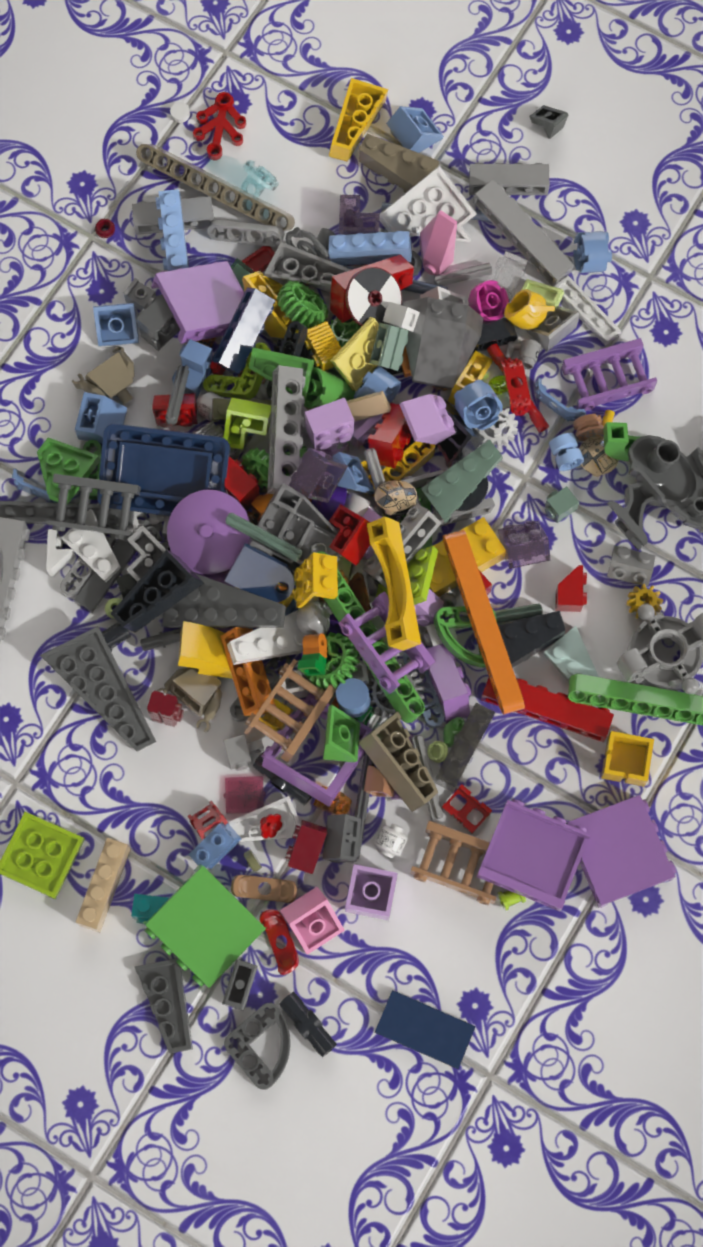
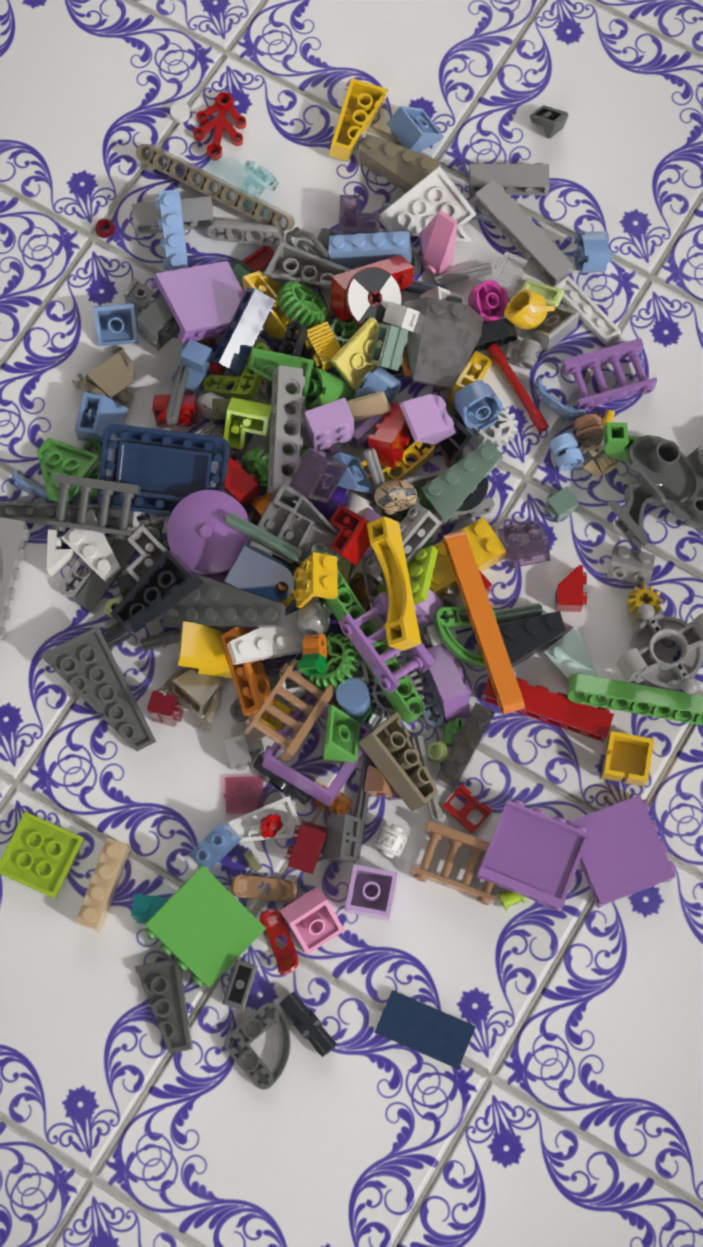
(198, 823): piece -> none
(498, 384): clear neon green tile -> none
(519, 397): red piece -> none

